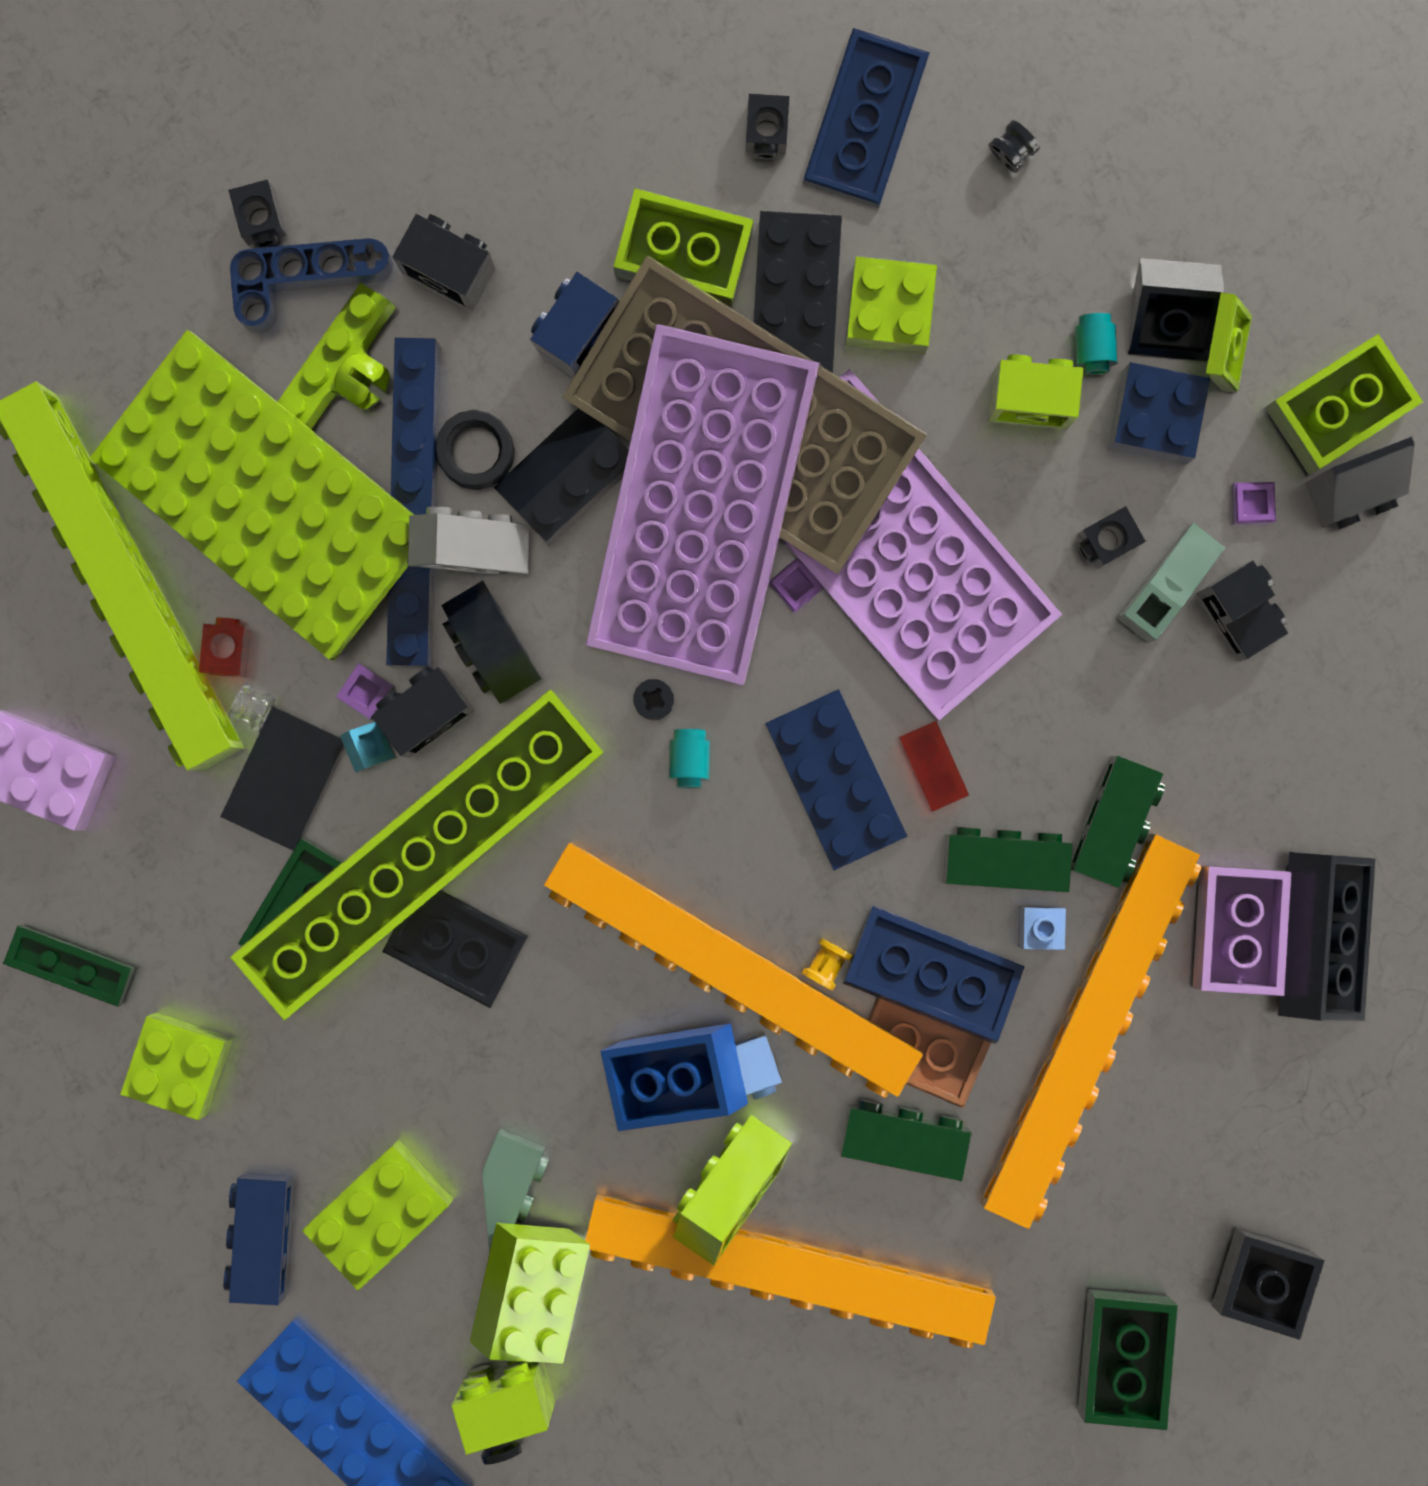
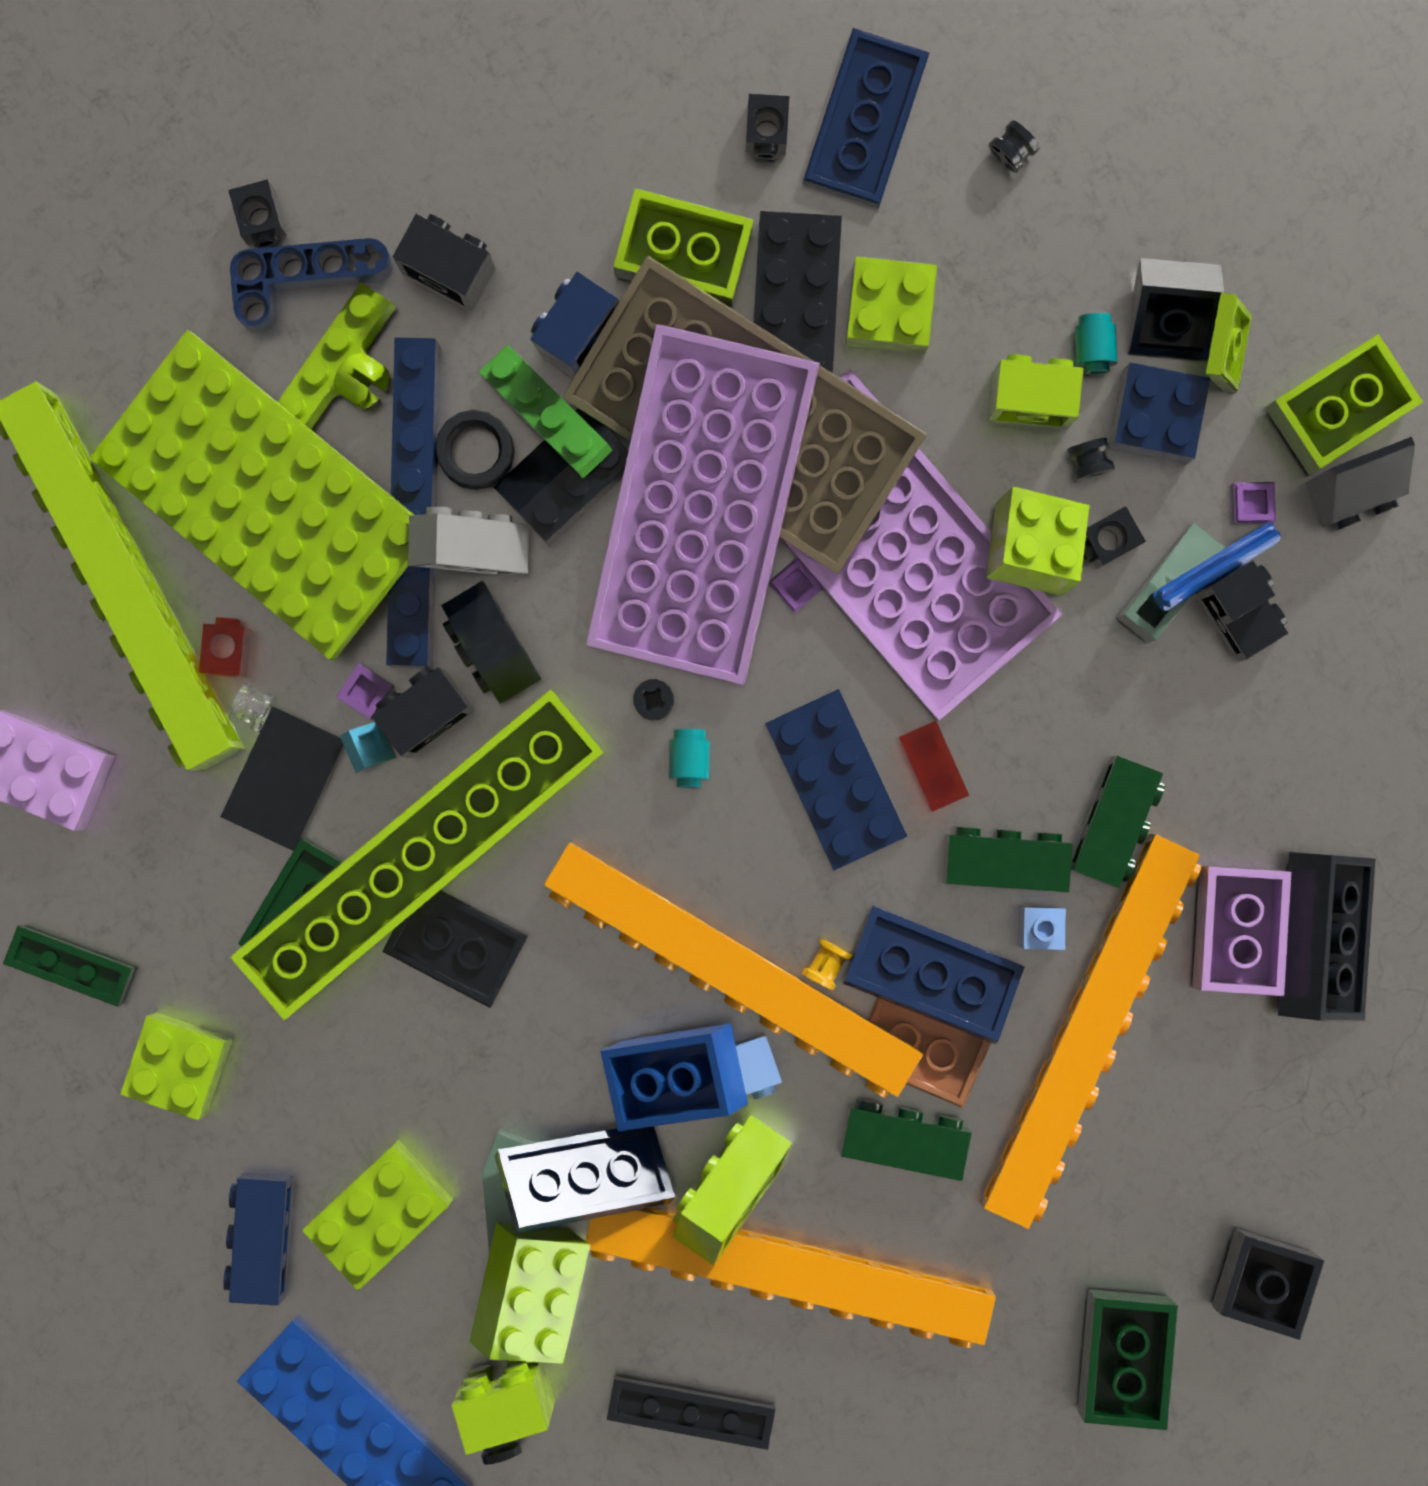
(545, 411): none -> bright green plate
(583, 1177): none -> plate
(691, 1412): none -> black plate
(1038, 541): none -> lime brick
(1091, 459): none -> black wheel
(1216, 567): none -> blue axle

